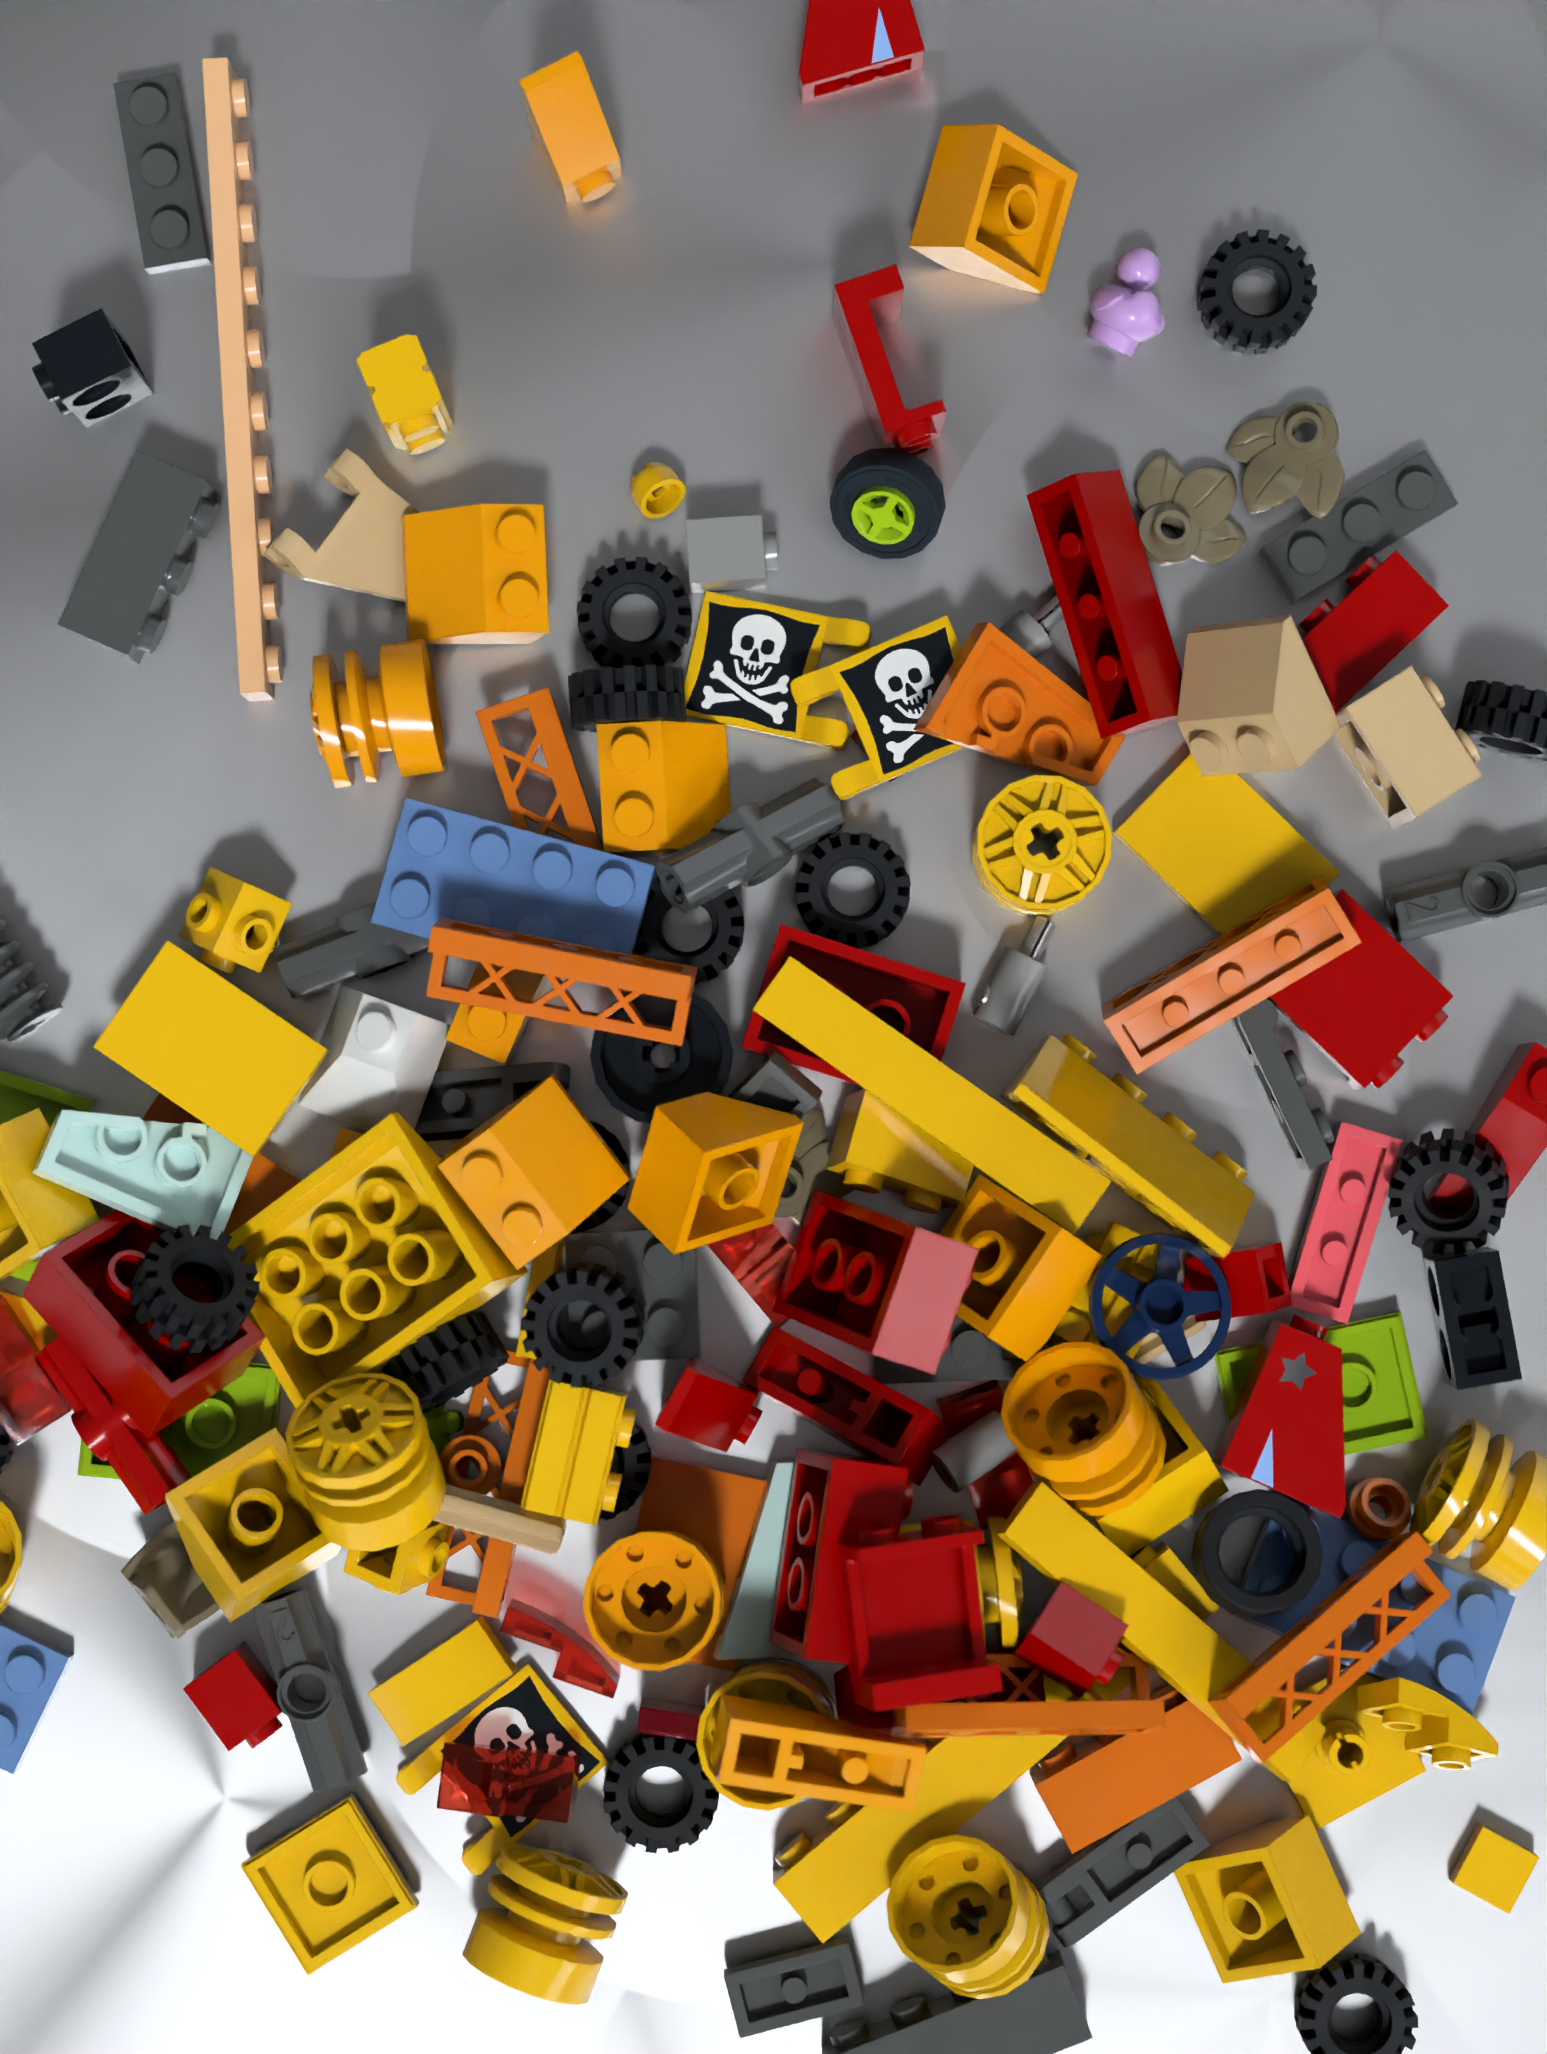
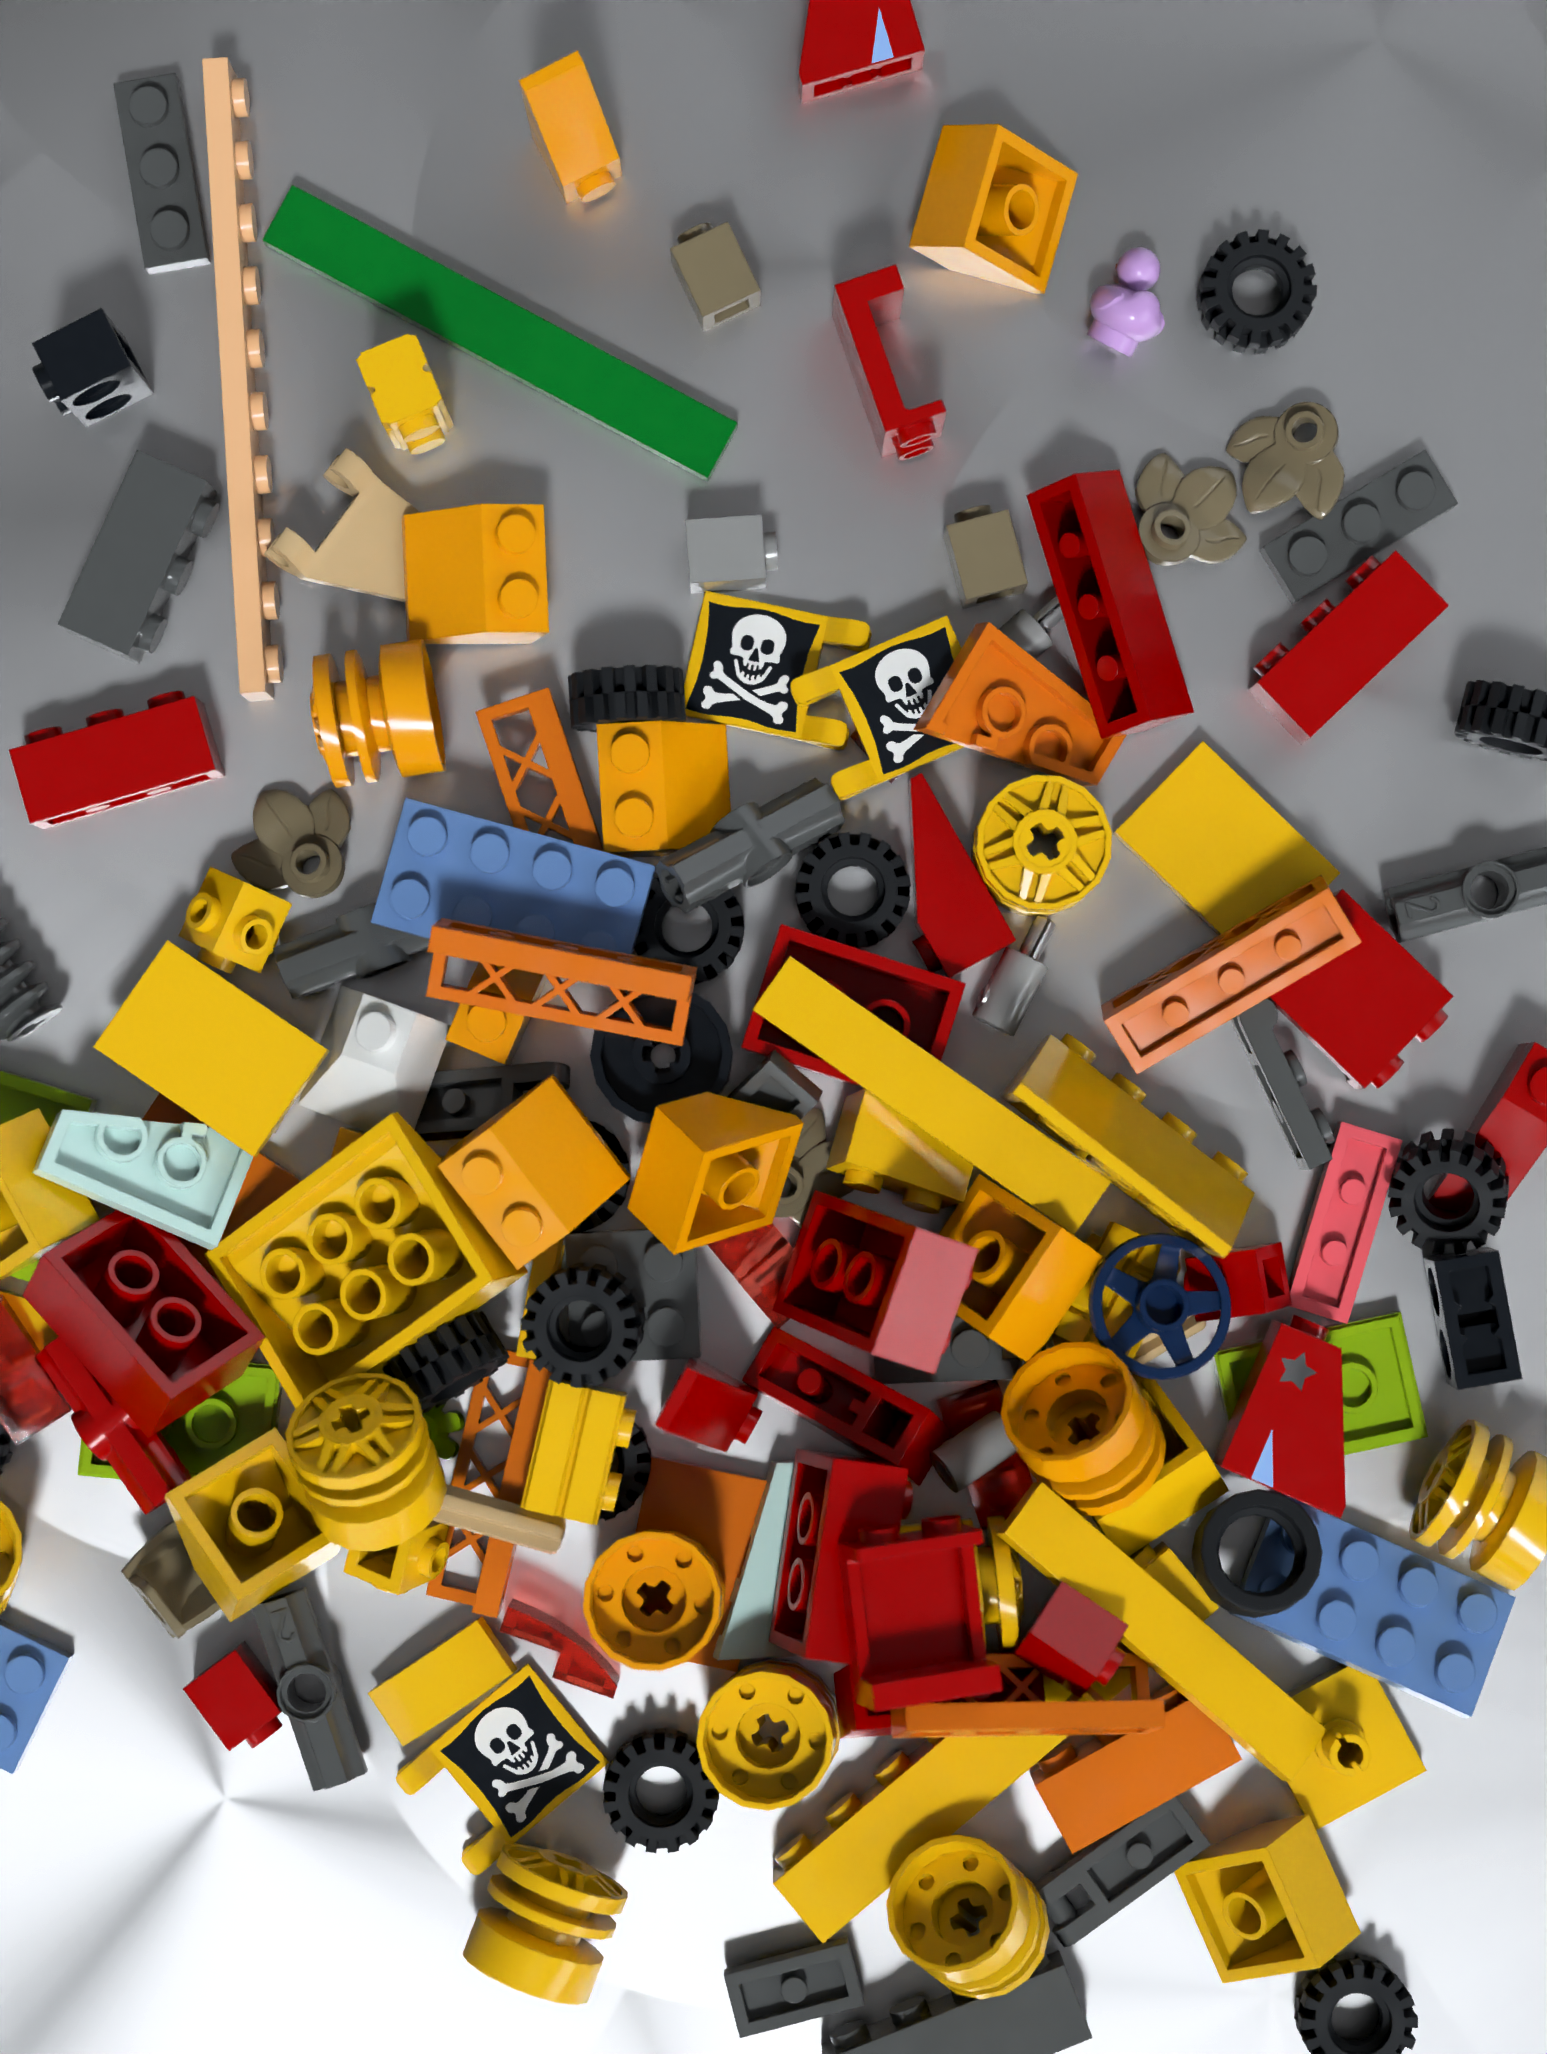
(116, 760): none -> red brick
(175, 1312): black tyre -> none
(289, 837): none -> dark tan plate
(329, 1884): yellow plate -> none
(483, 1451): orange plate -> none
(500, 333): none -> green tile
(508, 1781): clear red slope -> none
(626, 579): black tyre -> none
(662, 501): yellow hinge -> none
(669, 1718): dark red tile -> none
(714, 274): none -> dark tan brick
(813, 1756): light orange slope -> none
(904, 520): black wheel -> none
(951, 902): none -> red slope
(984, 556): none -> dark tan brick
(1251, 698): tan slope -> none
(1325, 1626): orange fence -> none
(1390, 1497): orange plate -> none
(1406, 747): tan brick -> none
(1431, 1722): yellow slope -> none
(1493, 1868): yellow tile -> none

